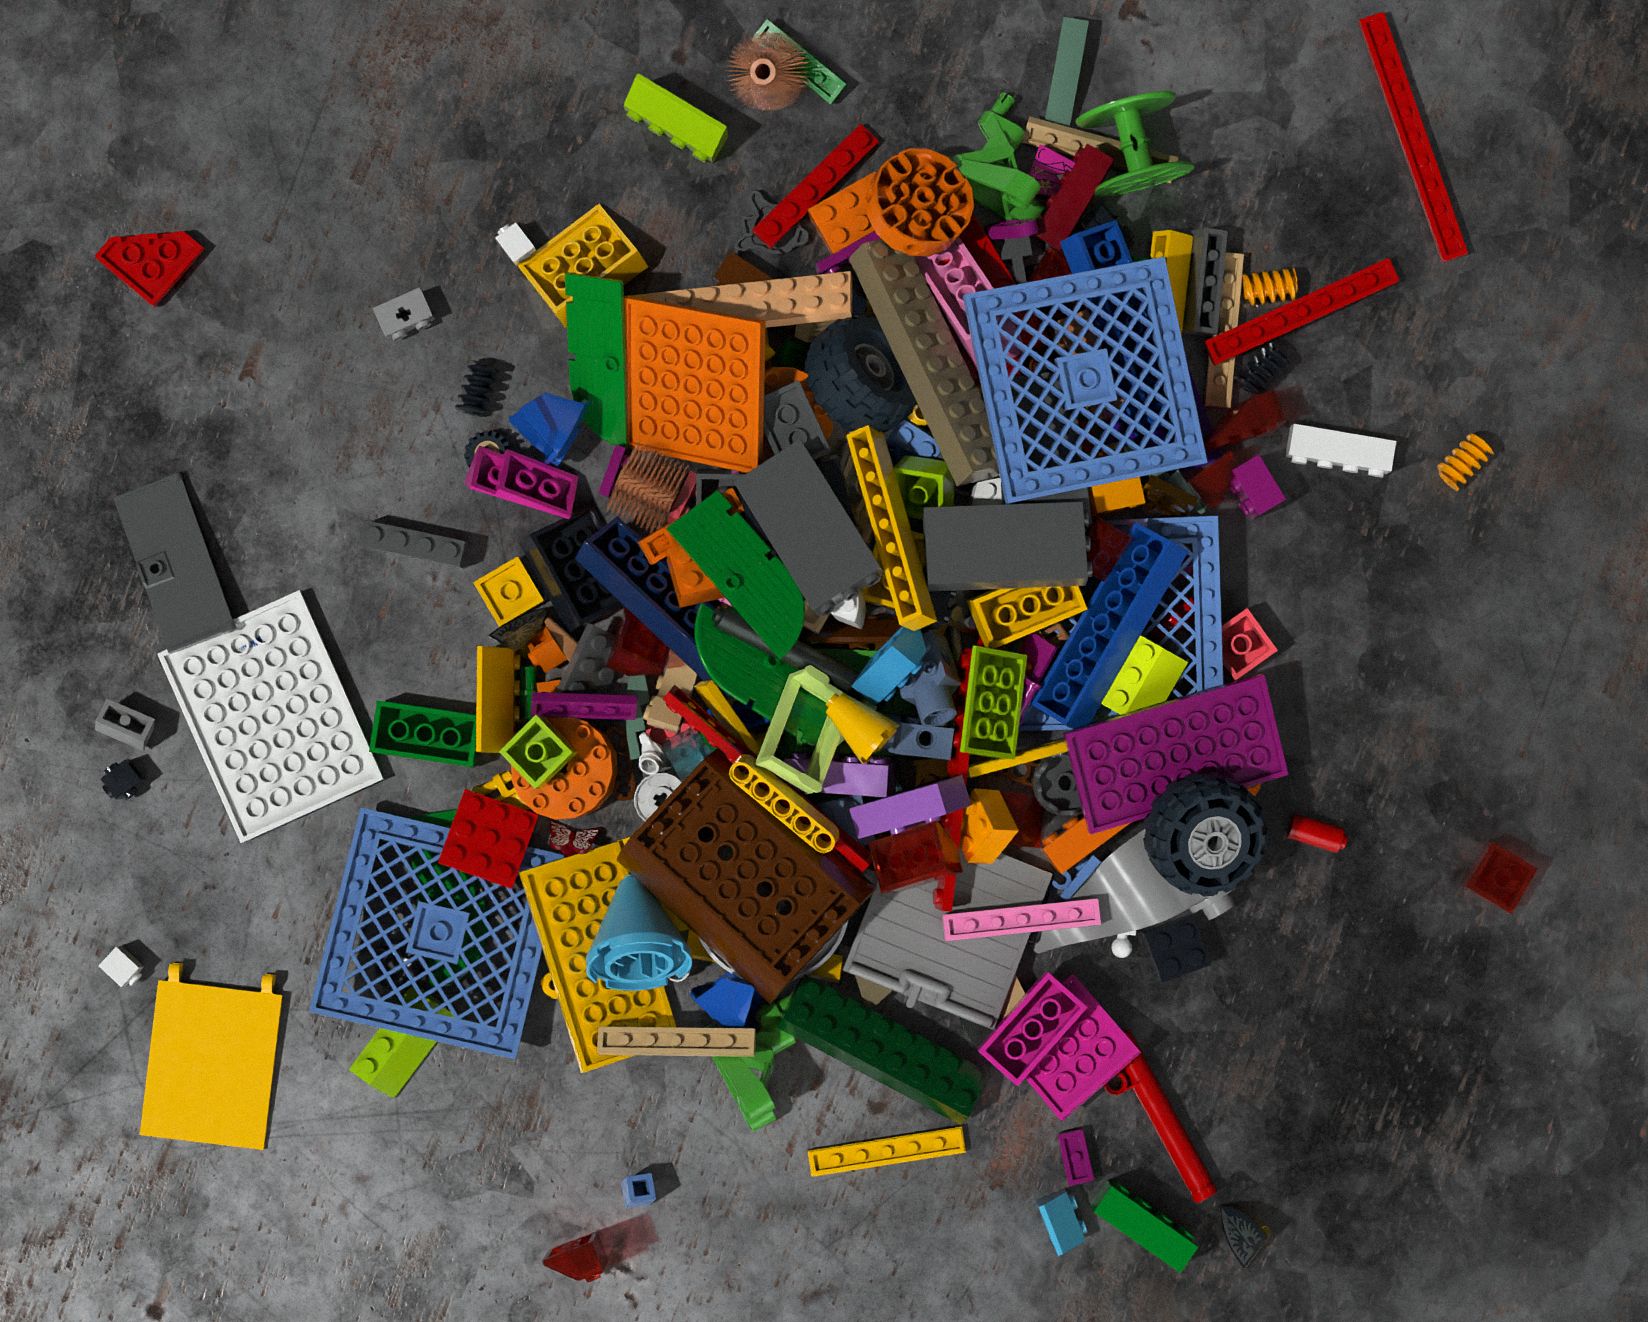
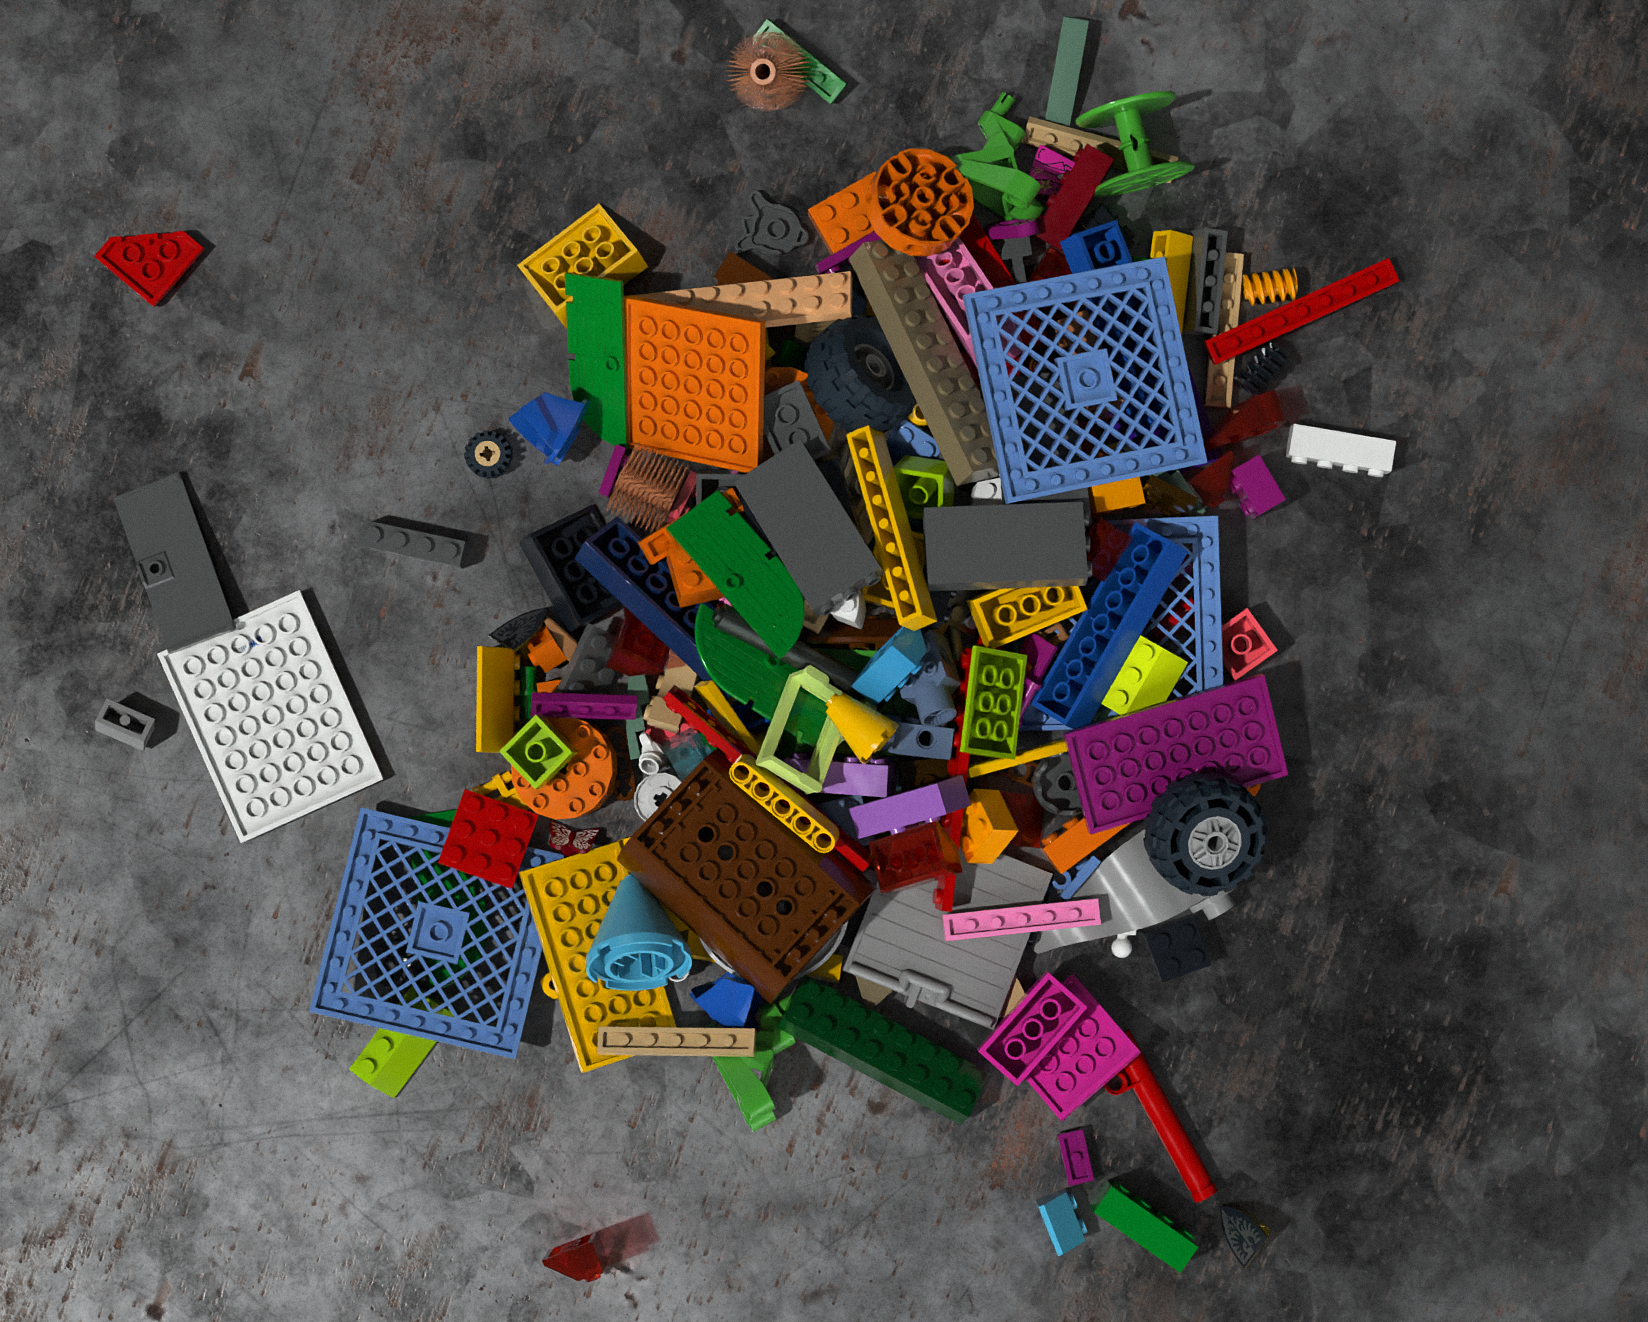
(122, 780): black brick -> none
(122, 967): white brick -> none
(211, 1062): yellow flag -> none
(411, 302): light grey brick -> none
(424, 734): green brick -> none
(476, 388): black piece -> none
(508, 591): yellow plate -> none
(515, 243): white brick -> none
(522, 481): dark pink slope -> none
(638, 1190): medium blue brick -> none
(675, 118): lime slope -> none
(815, 186): red plate -> none
(886, 1151): yellow tile -> none
(1316, 833): red brick -> none
(1412, 137): red plate -> none
(1463, 460): light orange piece -> none
(1499, 877): clear red brick -> none

